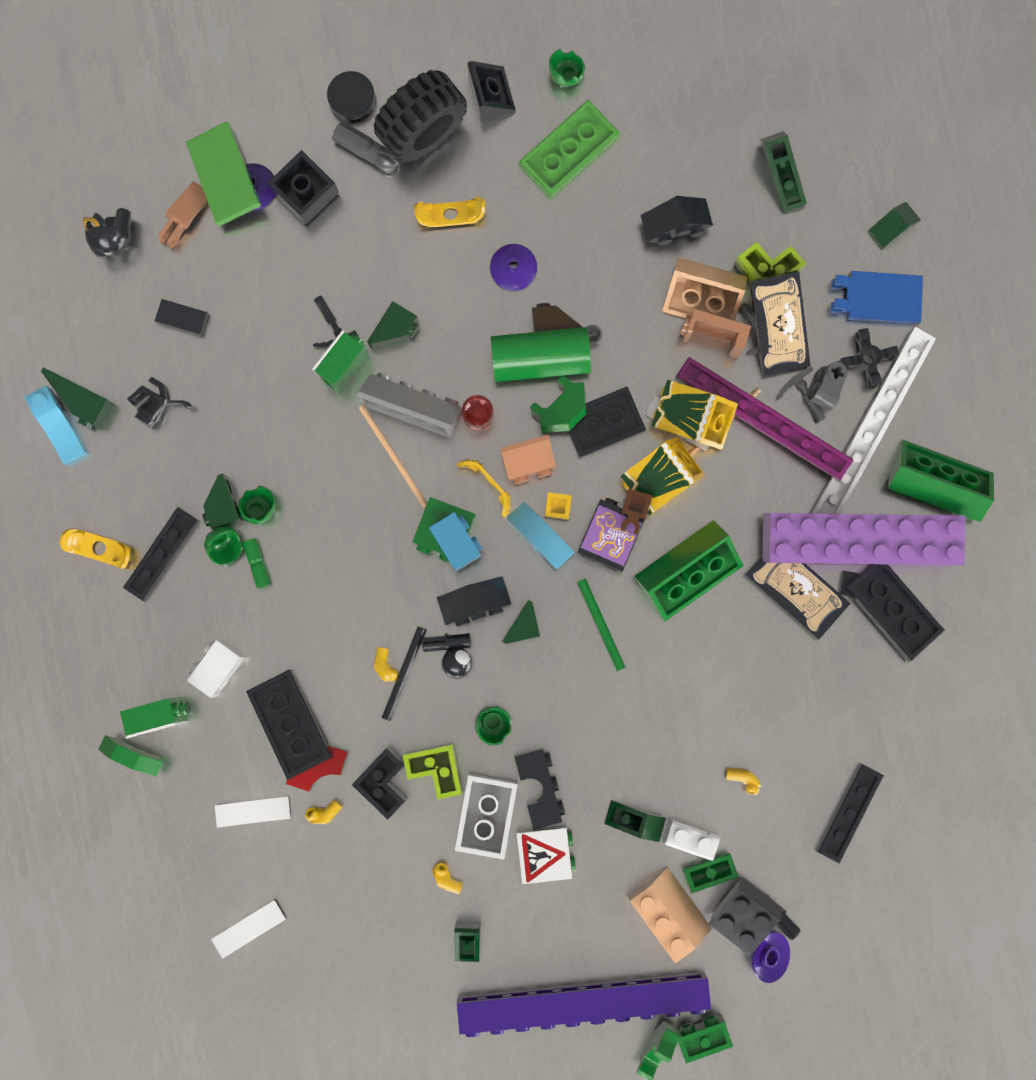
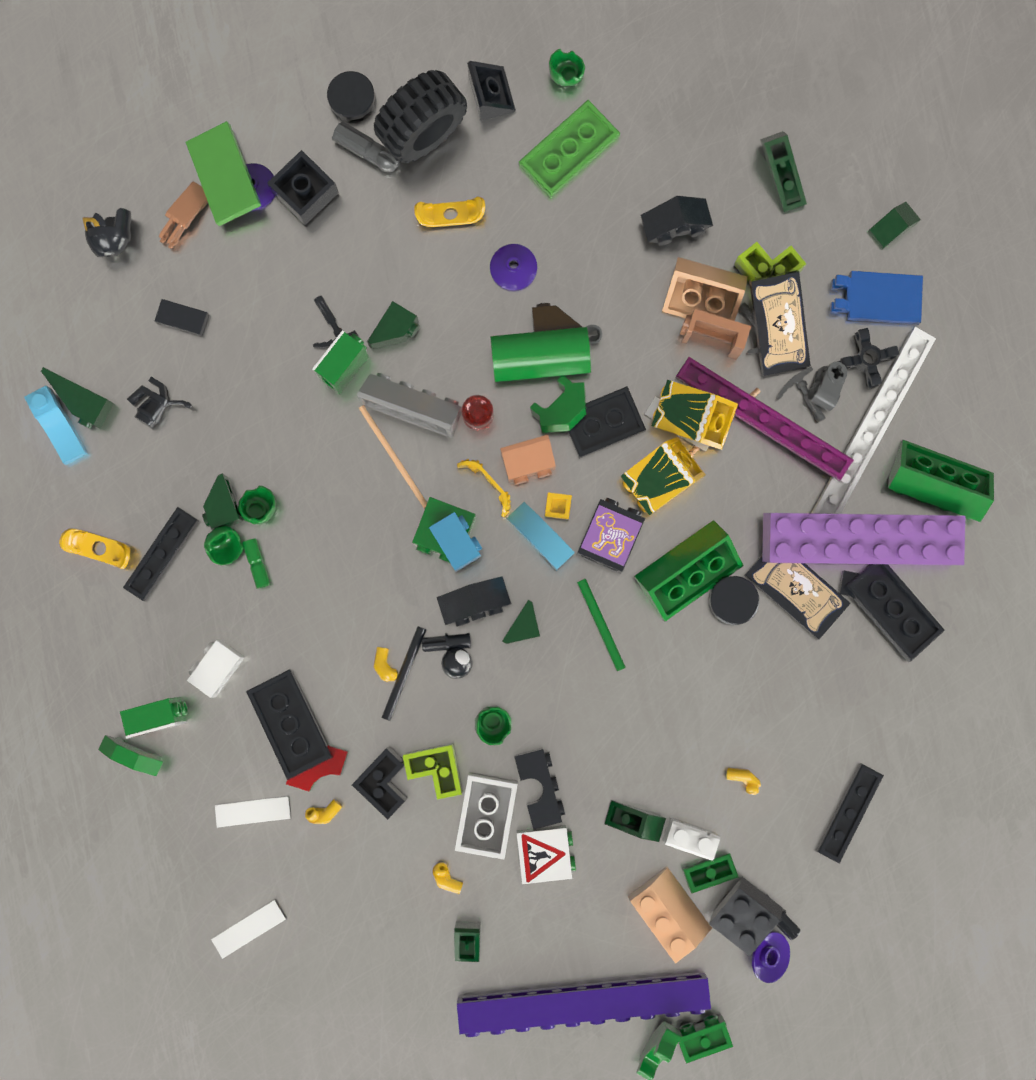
(636, 507): reddish brown plate -> none
(734, 600): none -> black tile

